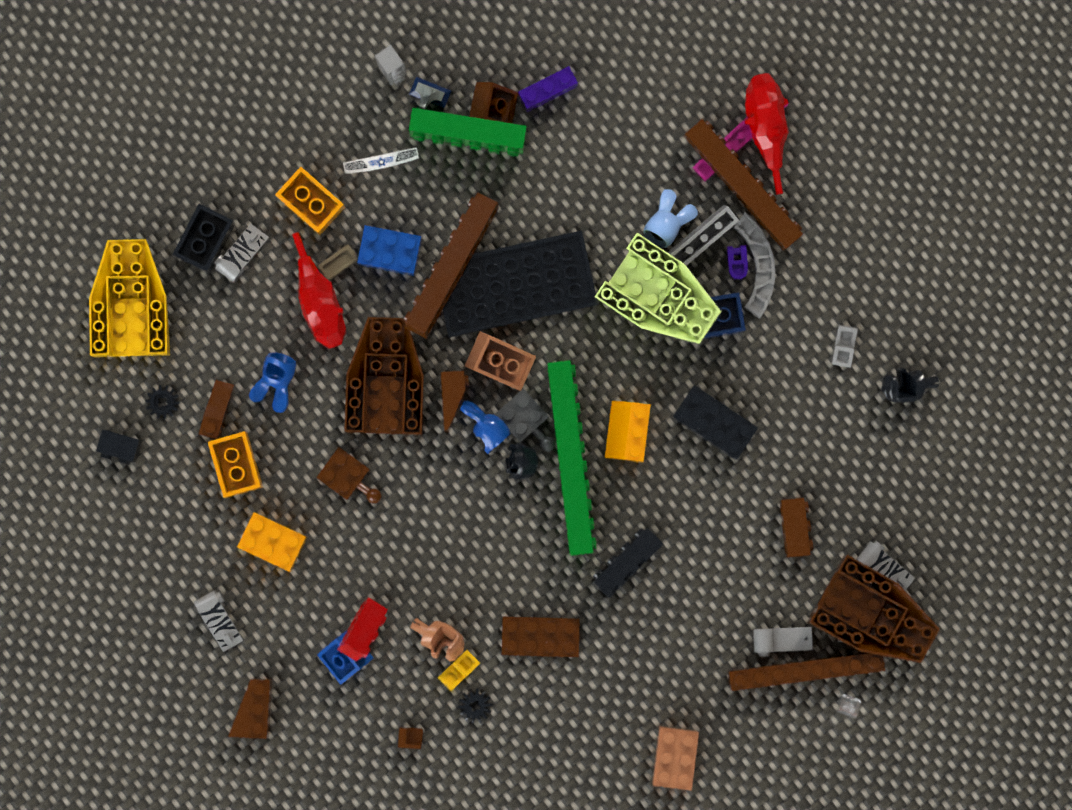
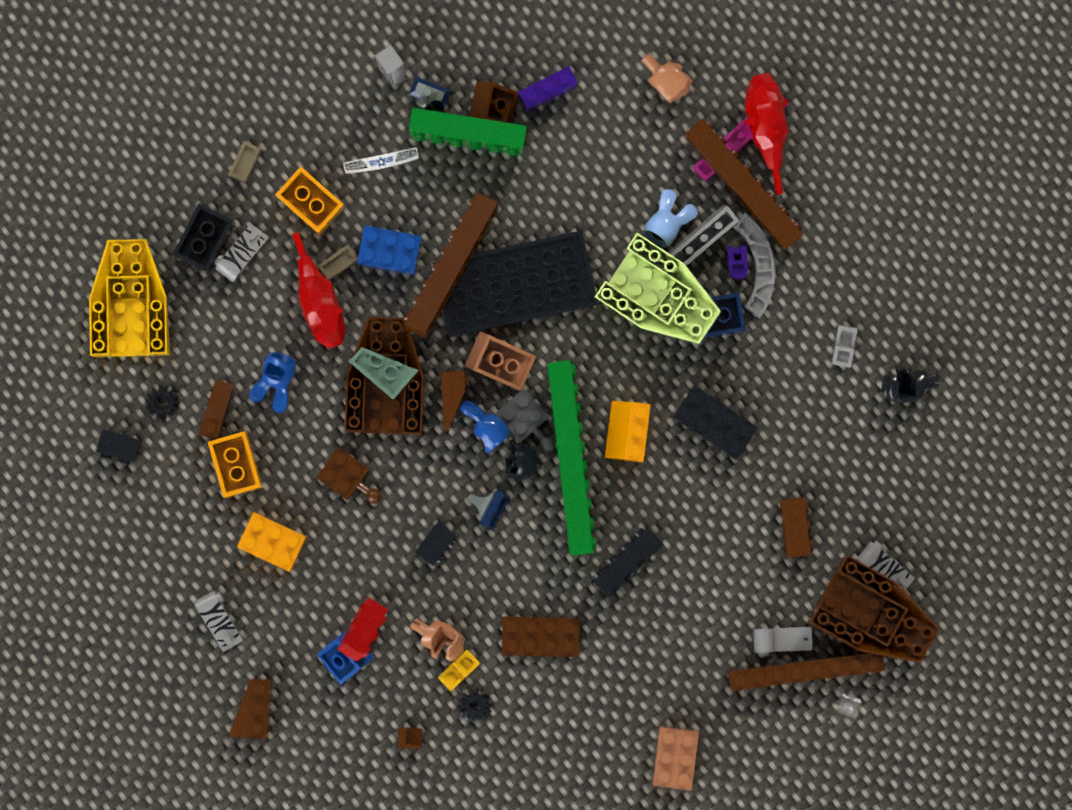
(244, 162): none -> dark tan tile
(383, 372): none -> sand green wing
(436, 544): none -> black brick
(489, 507): none -> dark blue piece
(668, 79): none -> nougat piece

